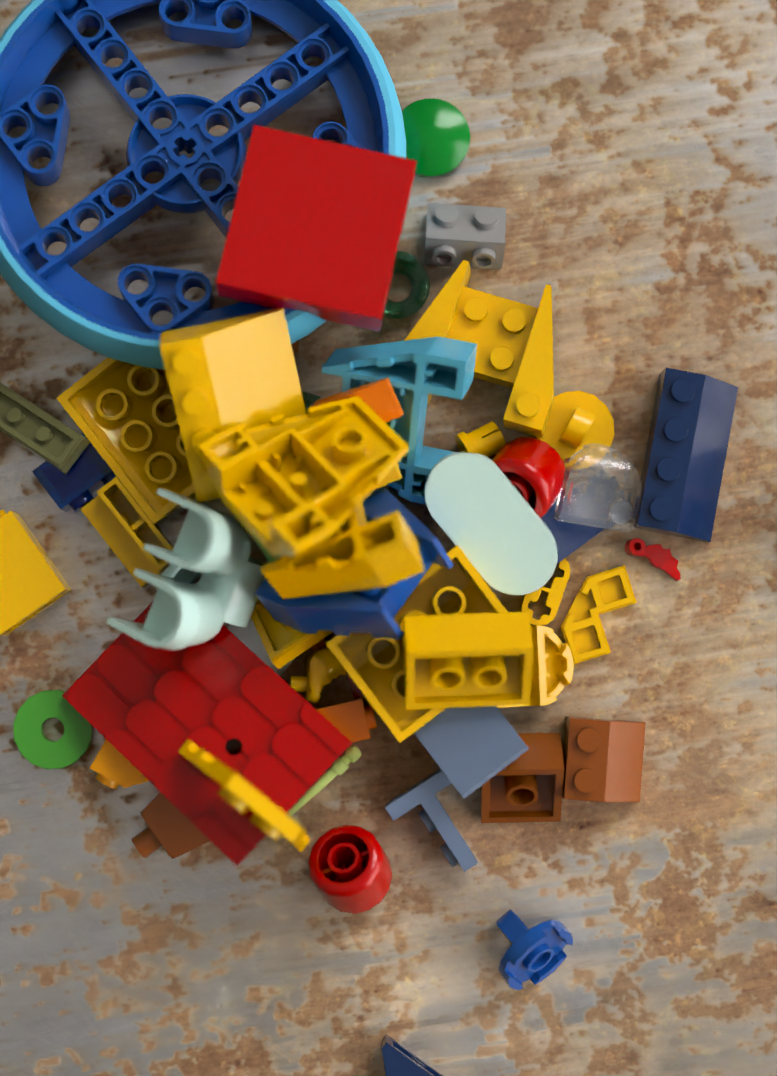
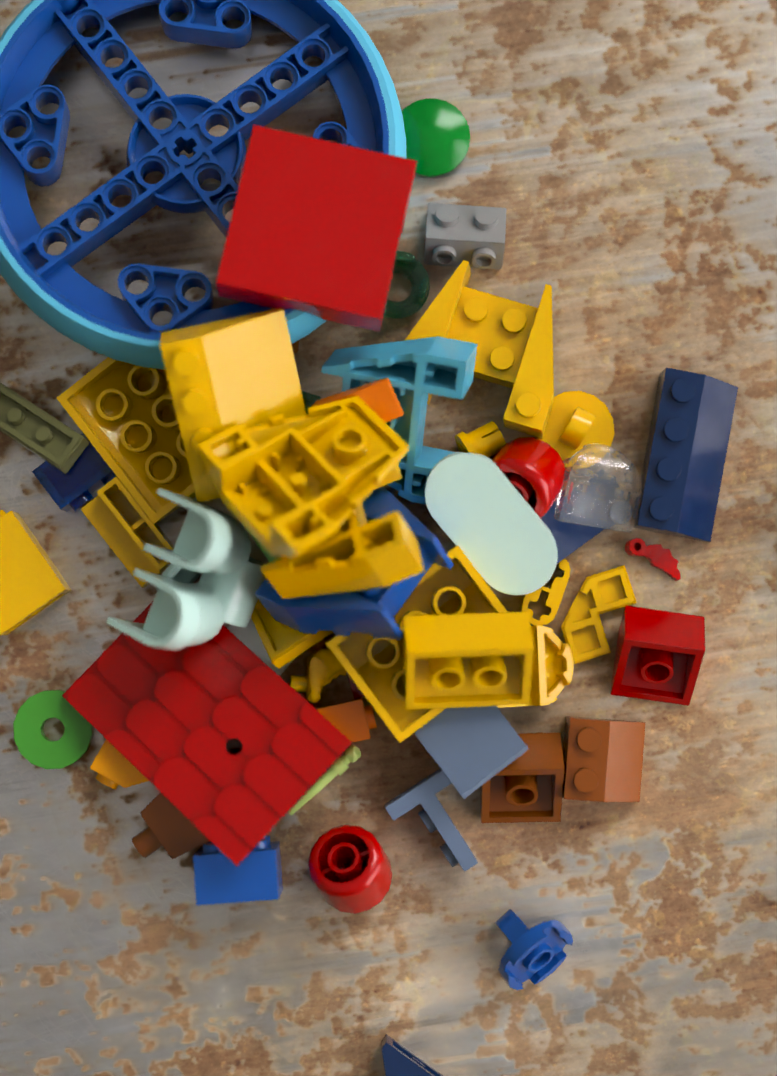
(243, 796): yellow wing -> none
(252, 880): none -> blue brick
(658, 655): none -> red slope

